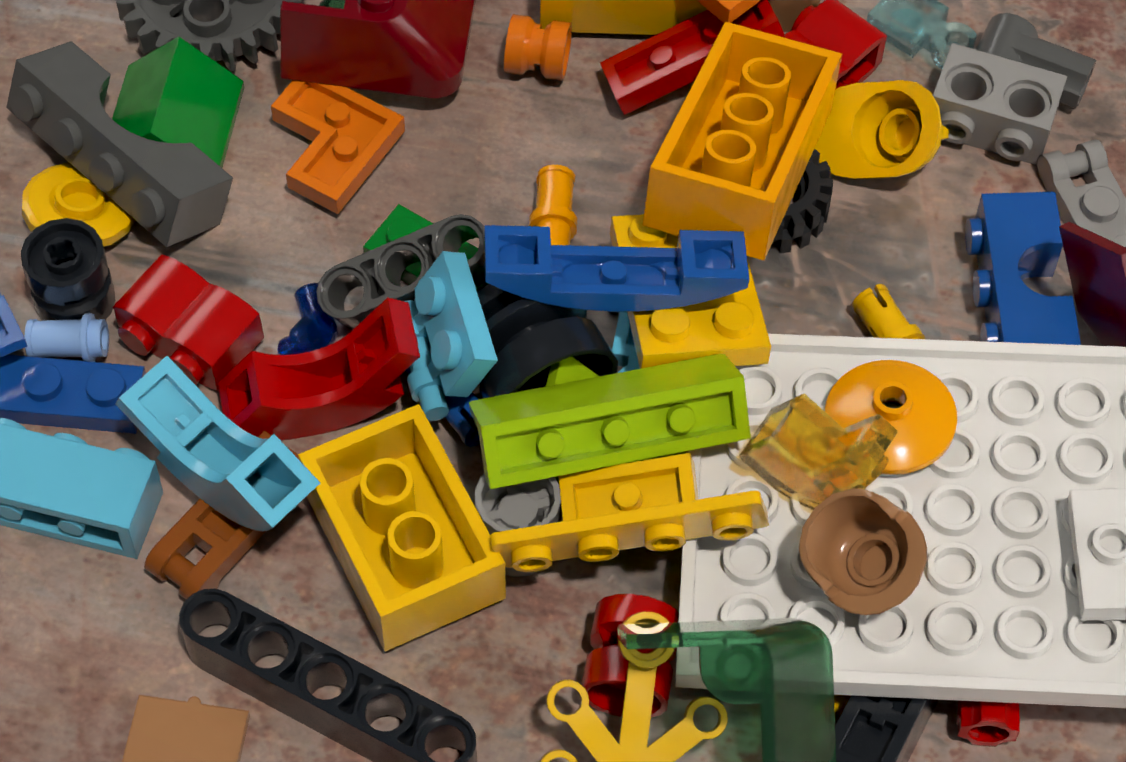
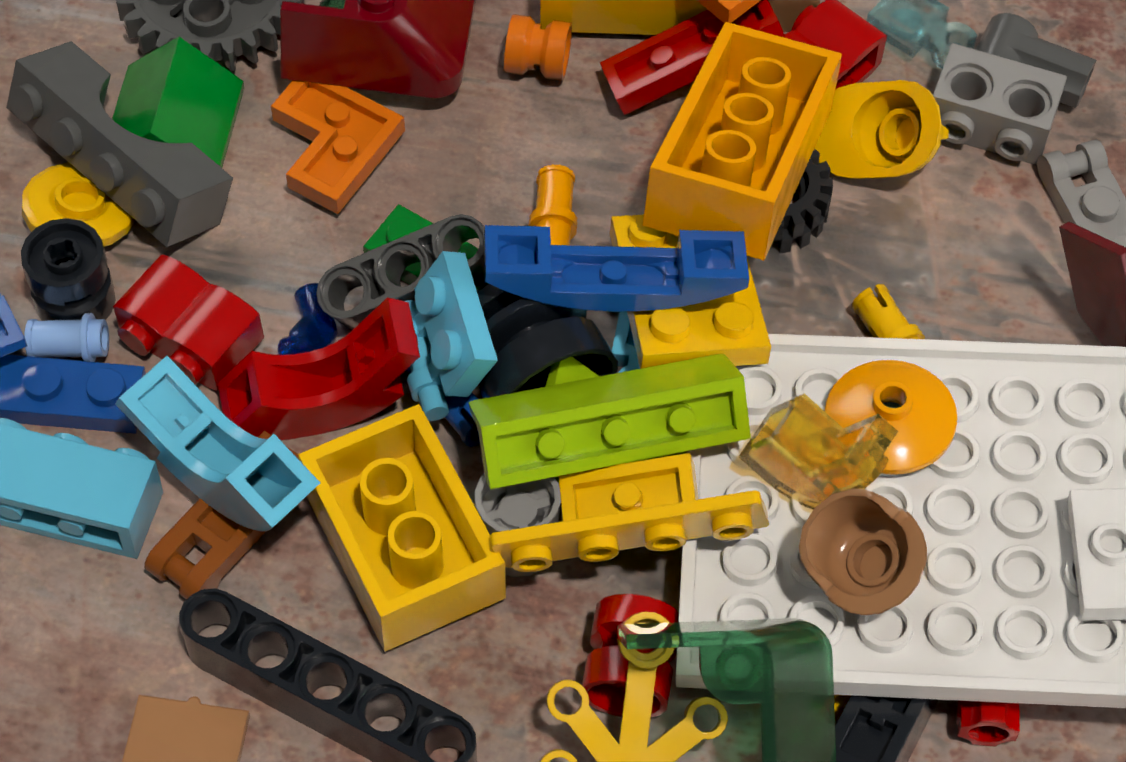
(1014, 241): blue arch -> none

